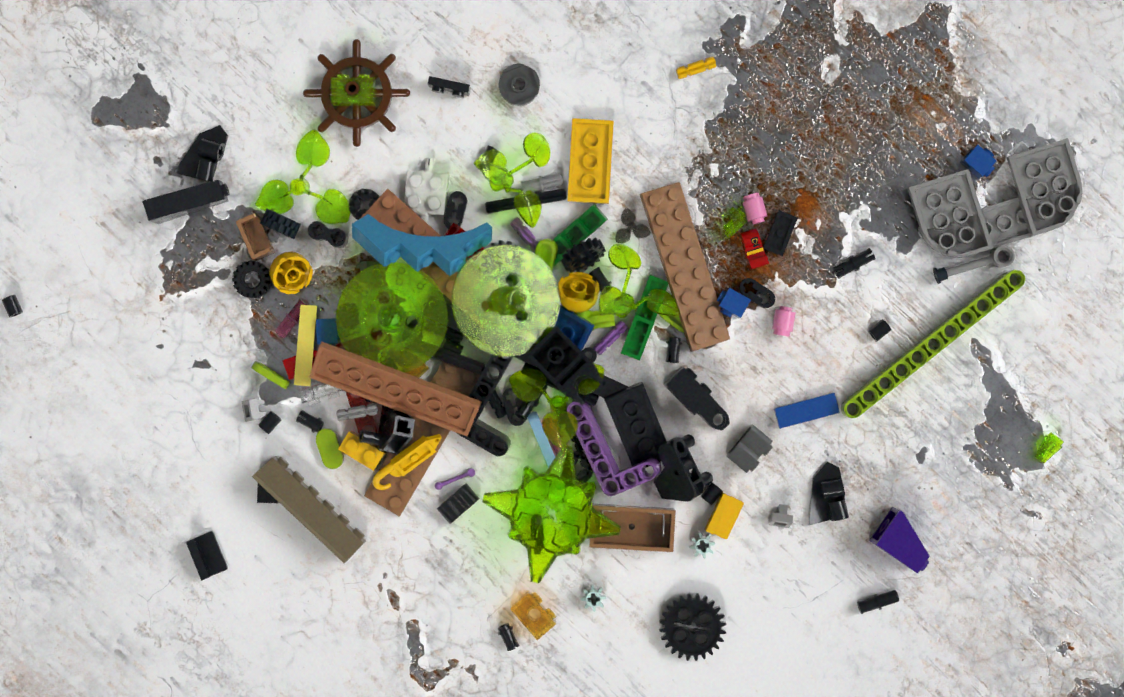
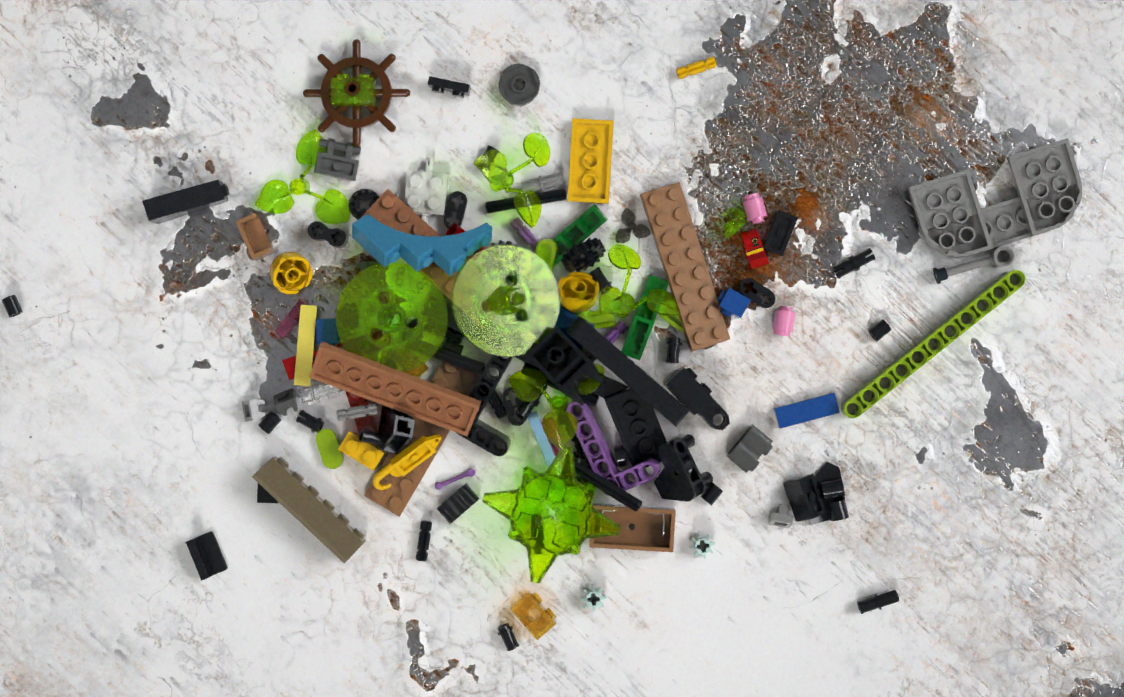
(204, 155): black panel -> none
(239, 276): black tyre -> none
(270, 374): lime tile -> none
(280, 223): black wheel -> none
(285, 400): none -> dark grey tile
(334, 165): none -> dark grey plate
(423, 540): none -> black axle
(607, 487): none -> black axle
(620, 455): none -> black tile
(627, 371): none -> black beam
(689, 645): black gear -> none
(724, 516): yellow panel -> none
(804, 498): none -> black panel
(900, 541): dark purple slope -> none
(979, 161): blue brick -> none
(1050, 446): clear neon green cone -> none

